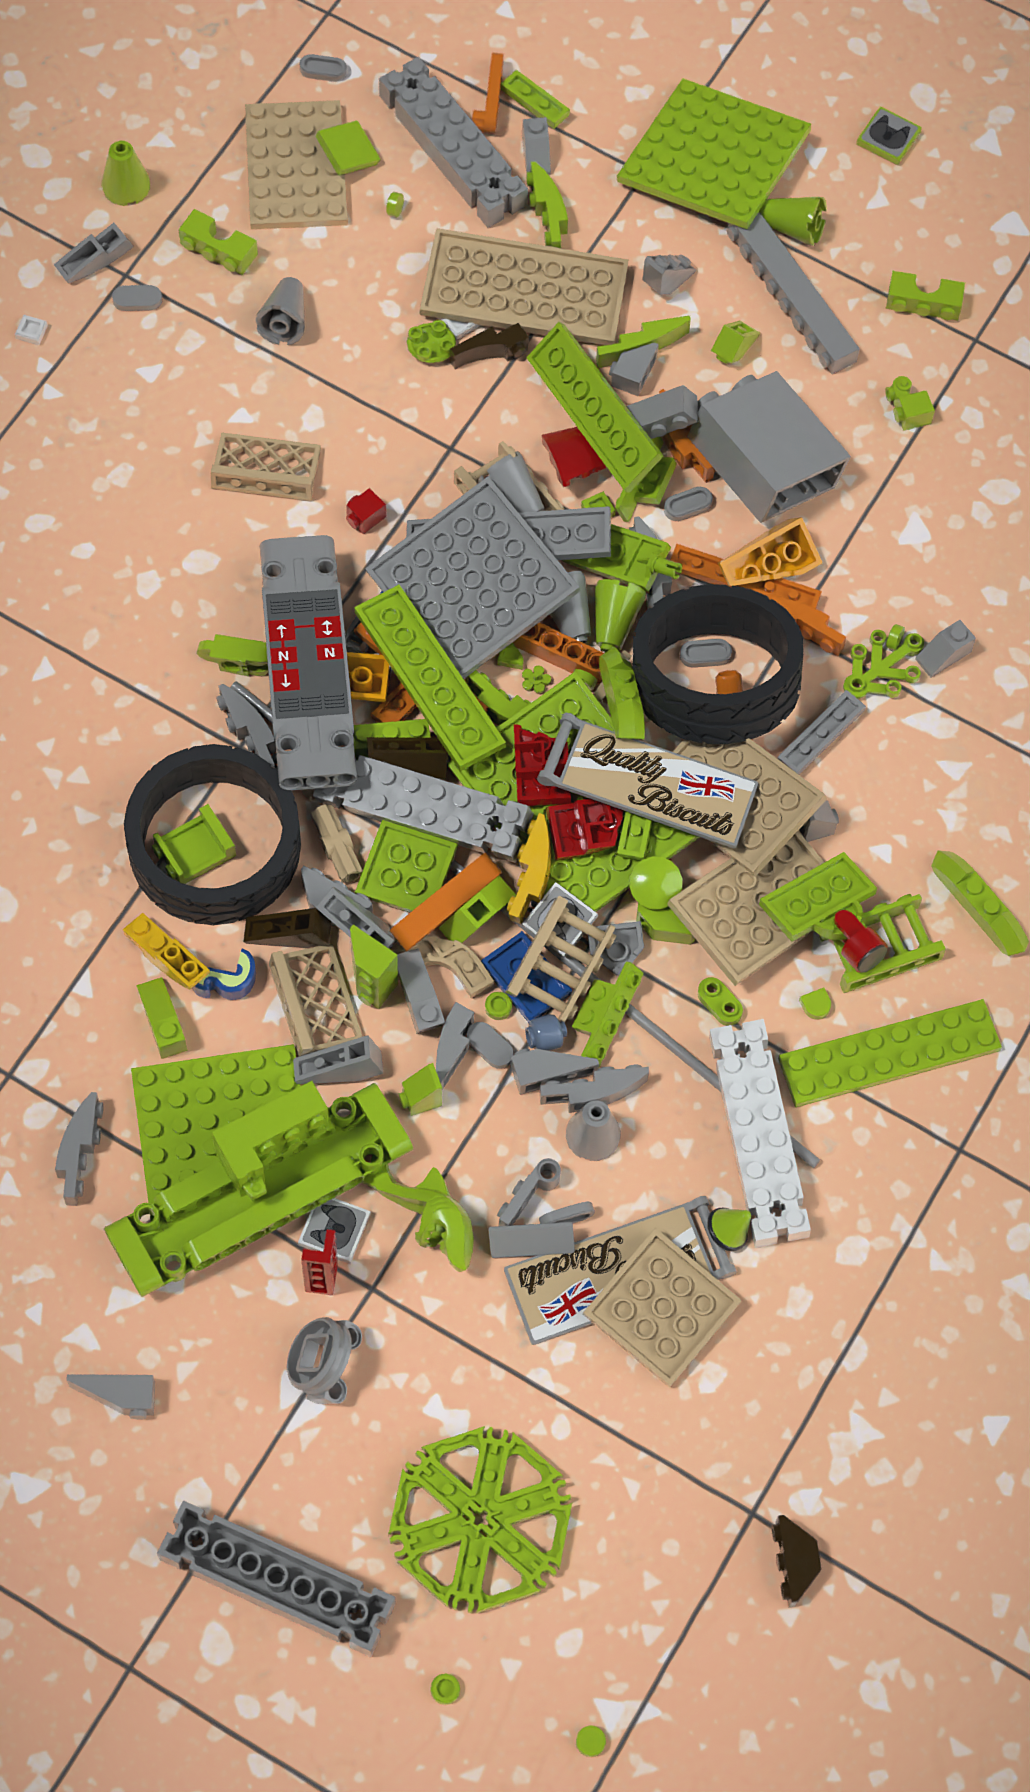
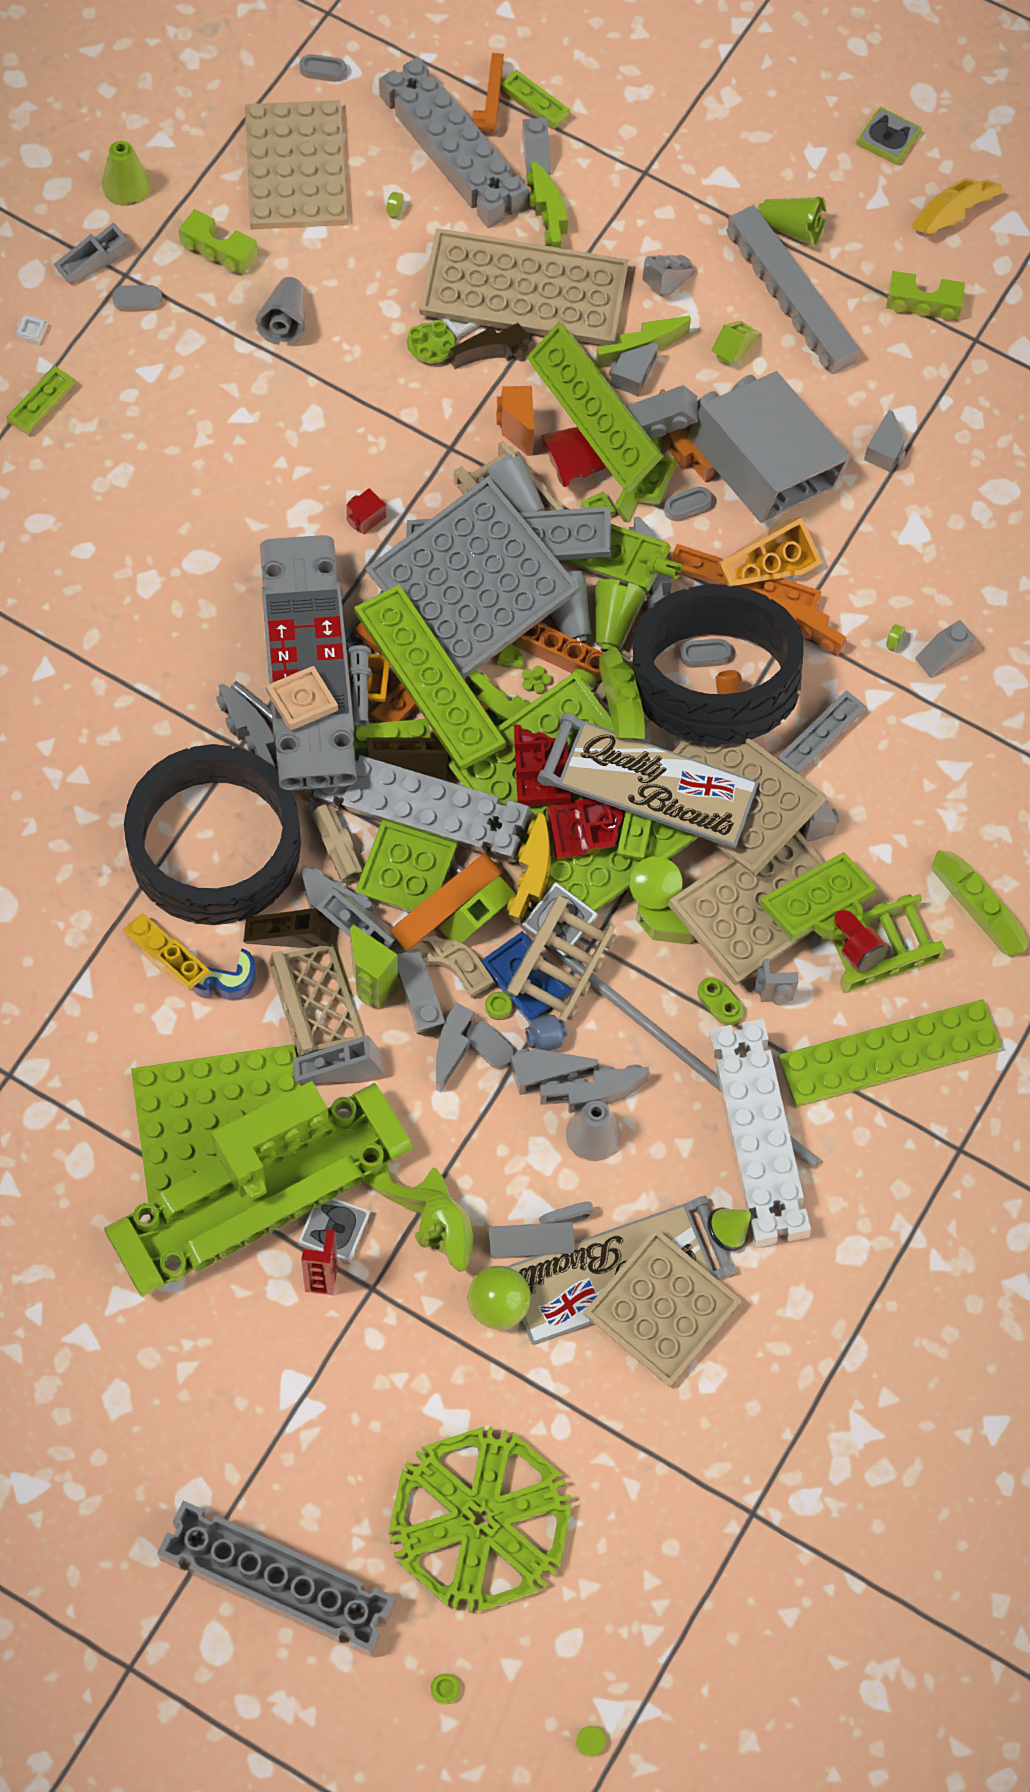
(40, 400): none -> lime plate
(78, 1138): light grey slope -> none
(123, 1393): light grey slope -> none
(162, 1018): lime slope -> none
(194, 847): lime panel -> none
(235, 655): lime piece -> none
(263, 480): tan fence -> none
(301, 698): none -> light nougat plate
(322, 1382): light grey piece -> none
(347, 147): lime tile -> none
(359, 673): none -> light grey pin
(421, 1091): lime slope -> none
(498, 1297): none -> lime piece
(516, 416): none -> orange slope
(525, 1190): light grey plate -> none
(605, 1009): lime bracket -> none
(625, 947): light grey plate -> none
(714, 153): lime plate -> none
(775, 986): none -> light grey bracket
(797, 1559): dark brown slope -> none
(816, 1004): lime tile -> none
(882, 668): lime plant -> none
(887, 444): none -> light grey slope
(910, 409): lime brick -> none
(952, 202): none -> yellow slope

